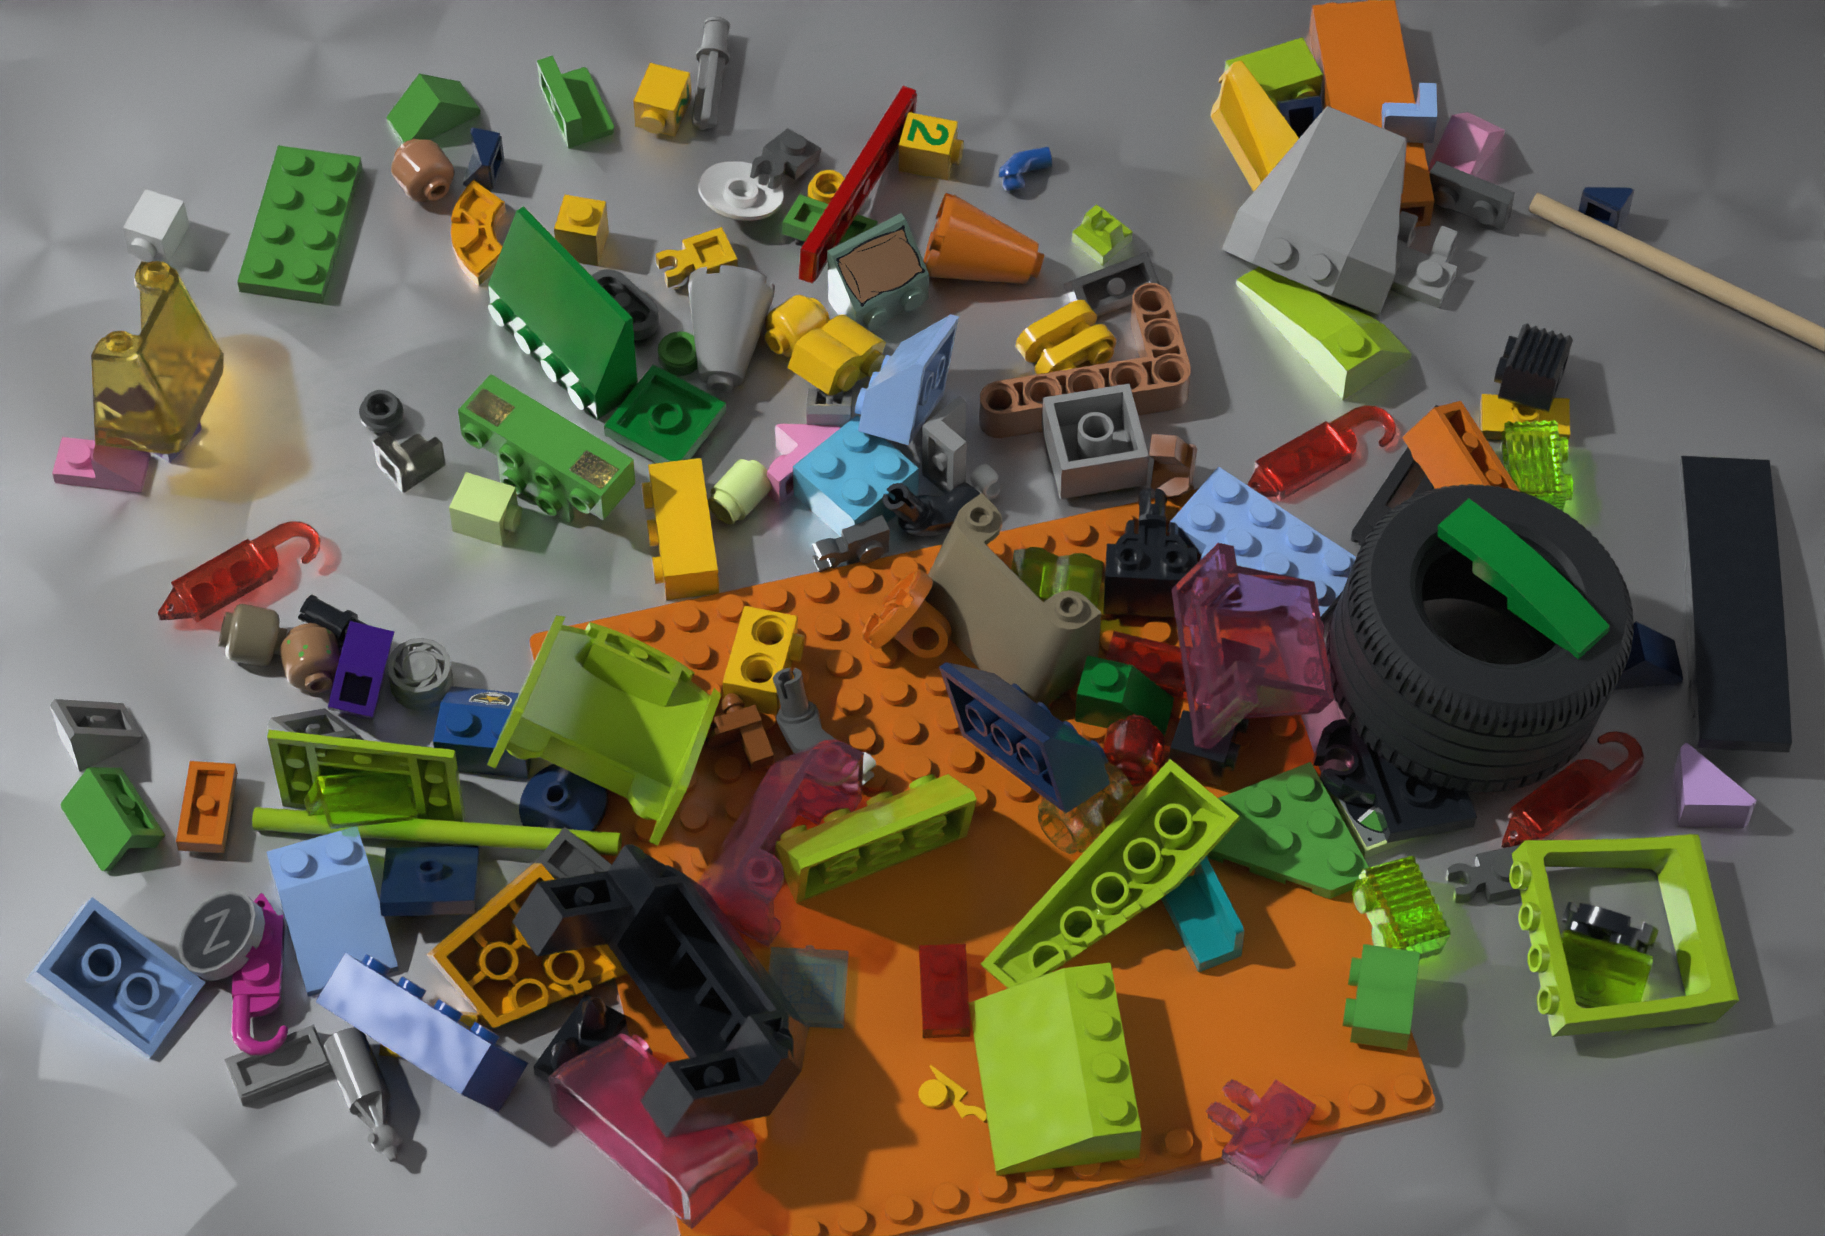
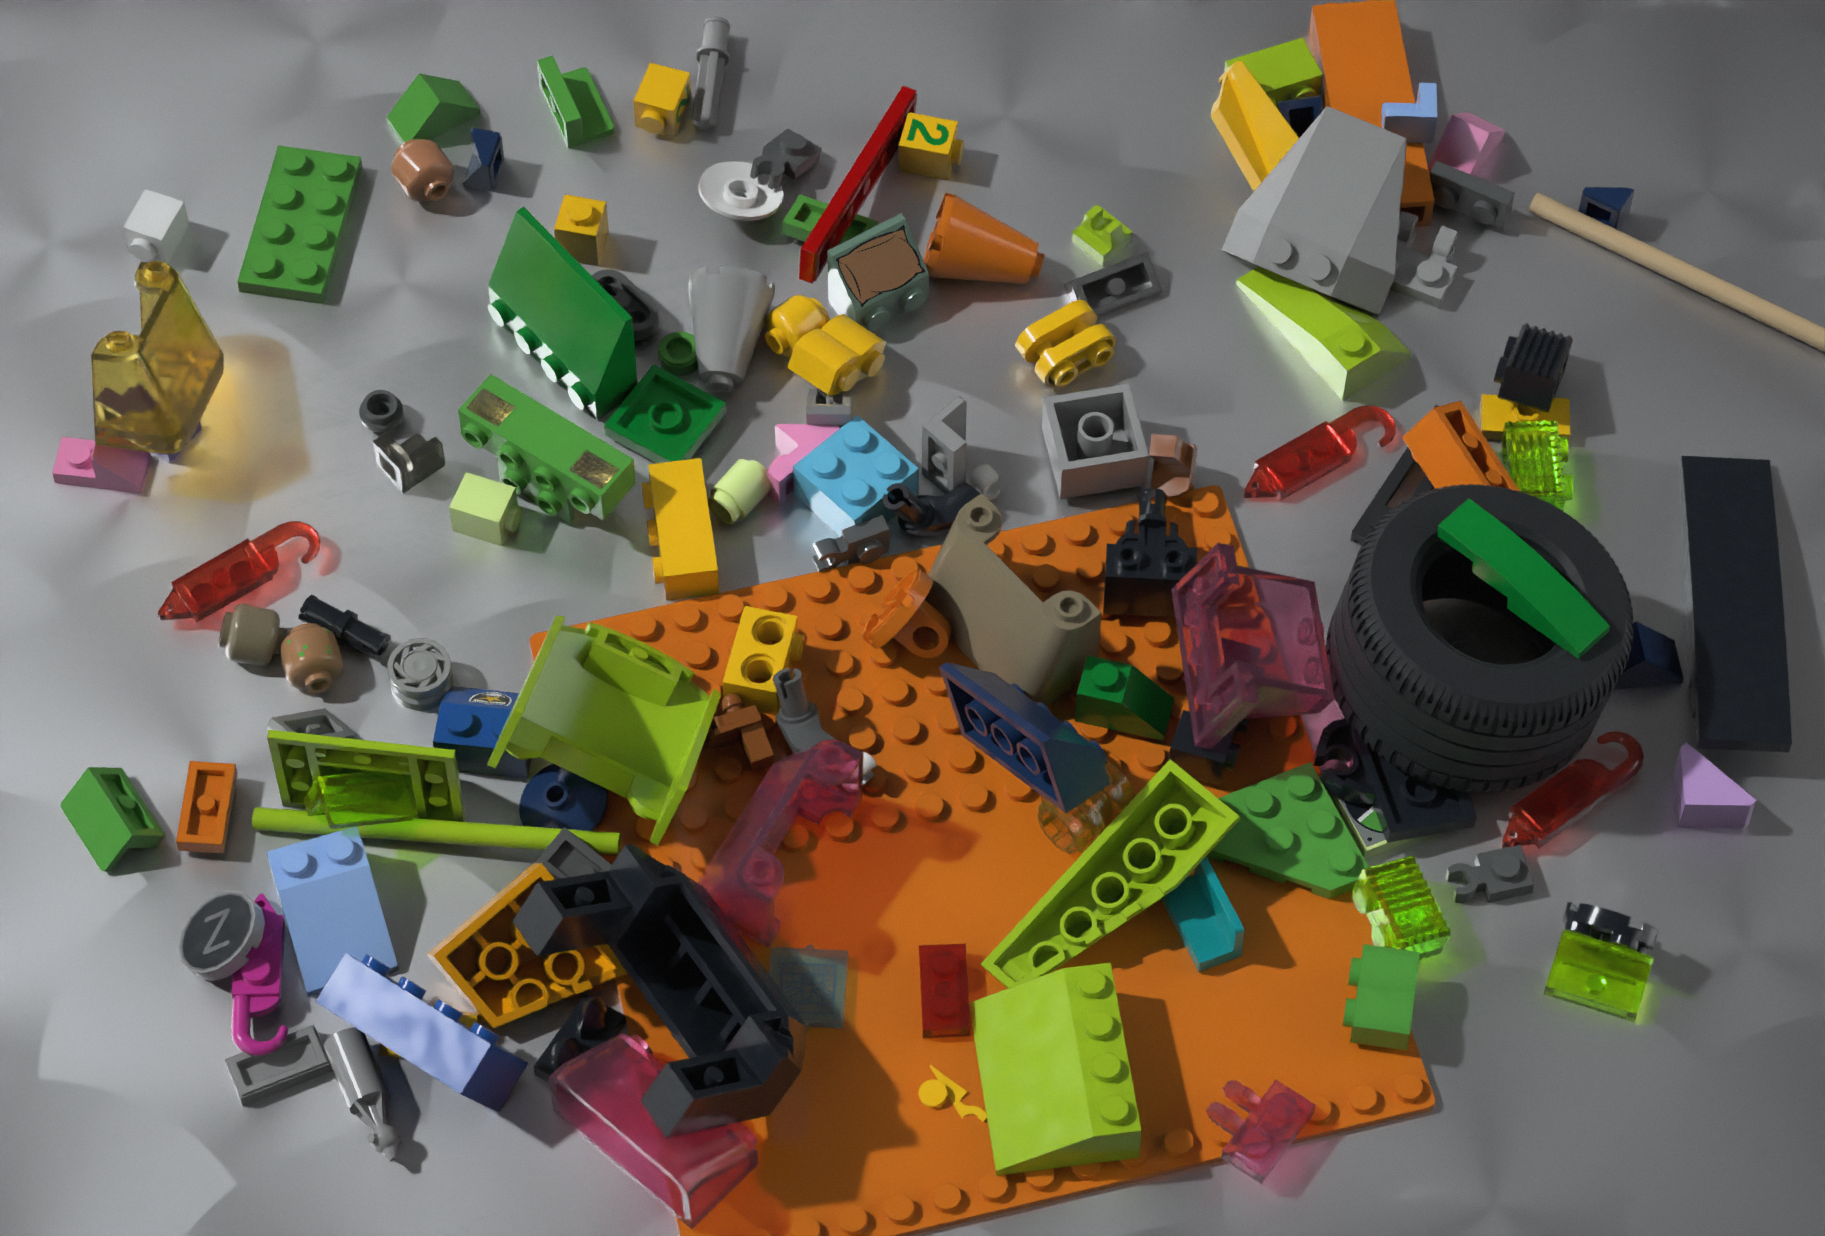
(93, 729): light grey slope -> none
(115, 979): light blue slope -> none
(361, 670): dark purple slope -> none
(430, 881): dark blue plate -> none
(474, 231): light orange tile -> none
(699, 251): yellow plate -> none
(824, 182): yellow plate -> none
(875, 836): lime slope -> none
(908, 384): light blue slope -> none
(1023, 162): blue arm -> none
(1050, 574): clear neon green brick -> none
(1134, 748): clear red head -> none
(1145, 374): nougat beam -> none
(1154, 659): clear red plate -> none
(1263, 536): light blue plate -> none
(1690, 915): lime windscreen -> none

